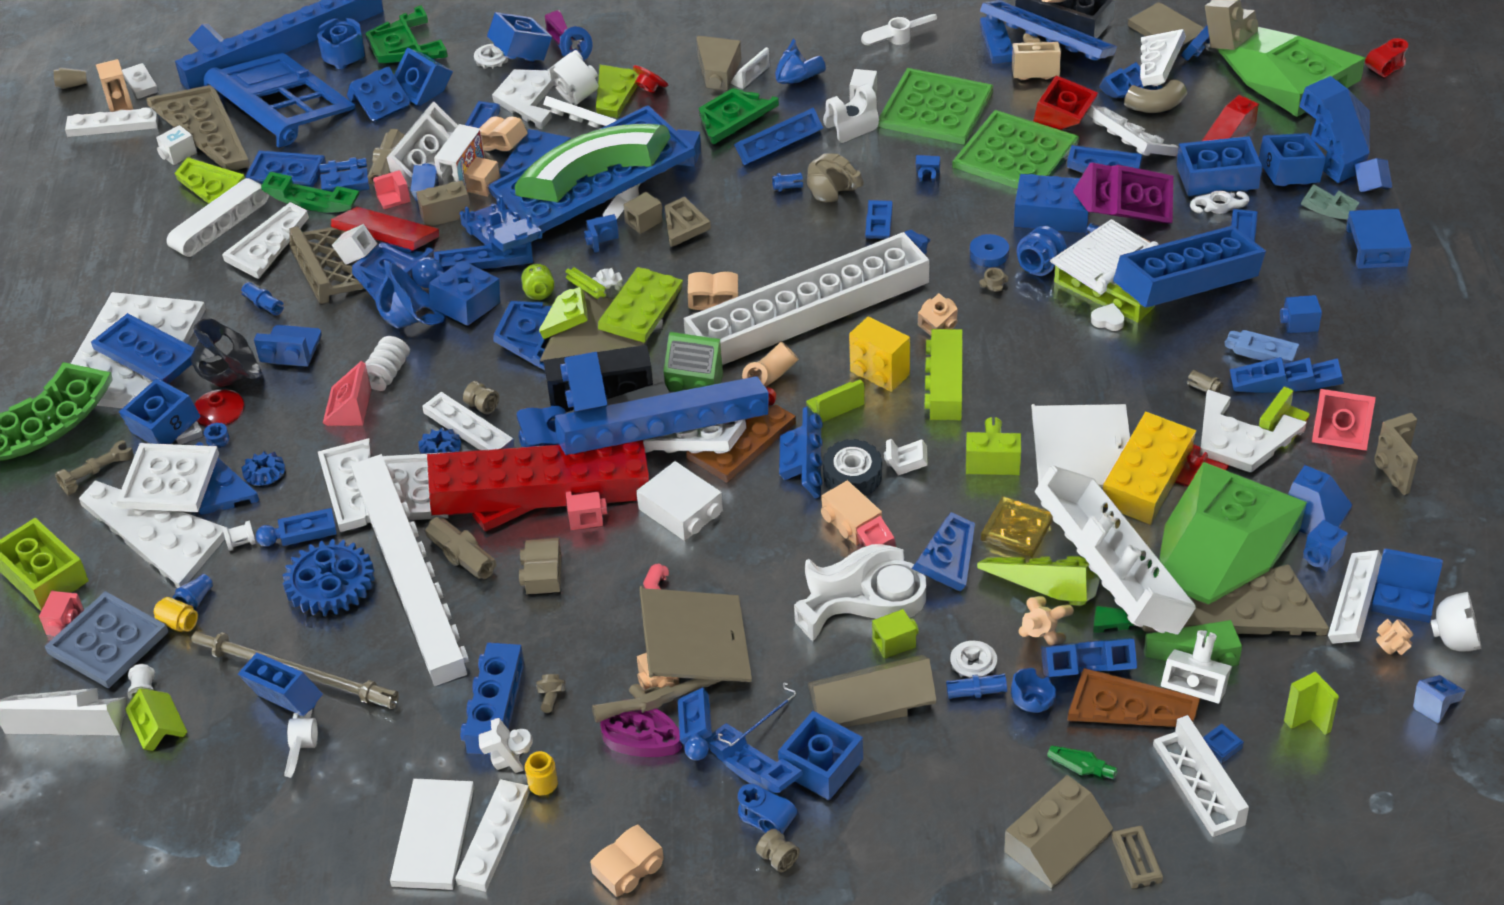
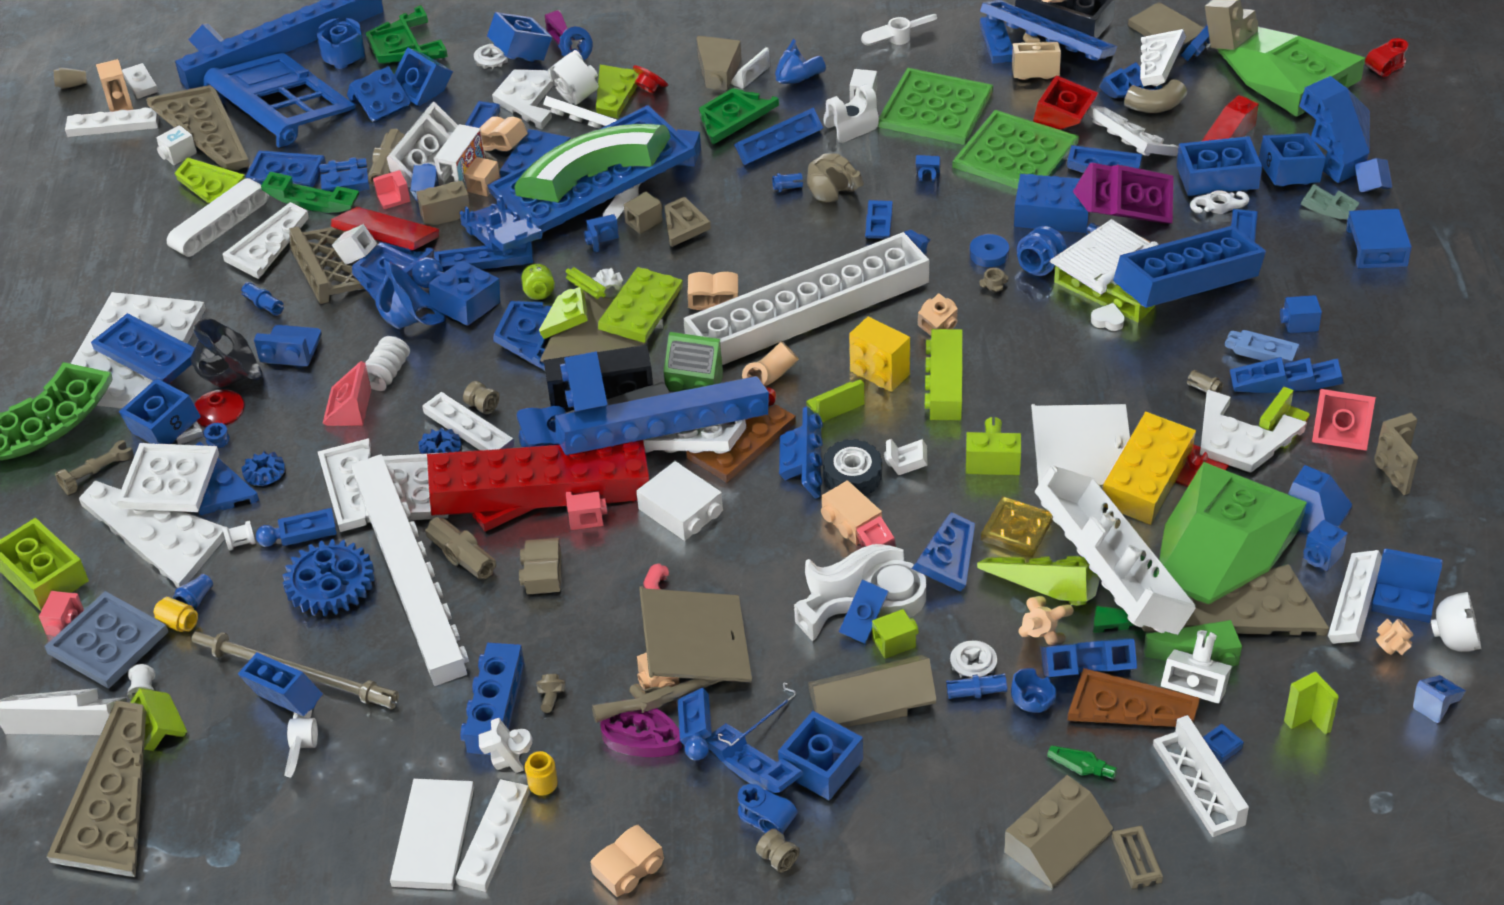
(105, 810): none -> dark tan wing
(863, 609): none -> blue plate

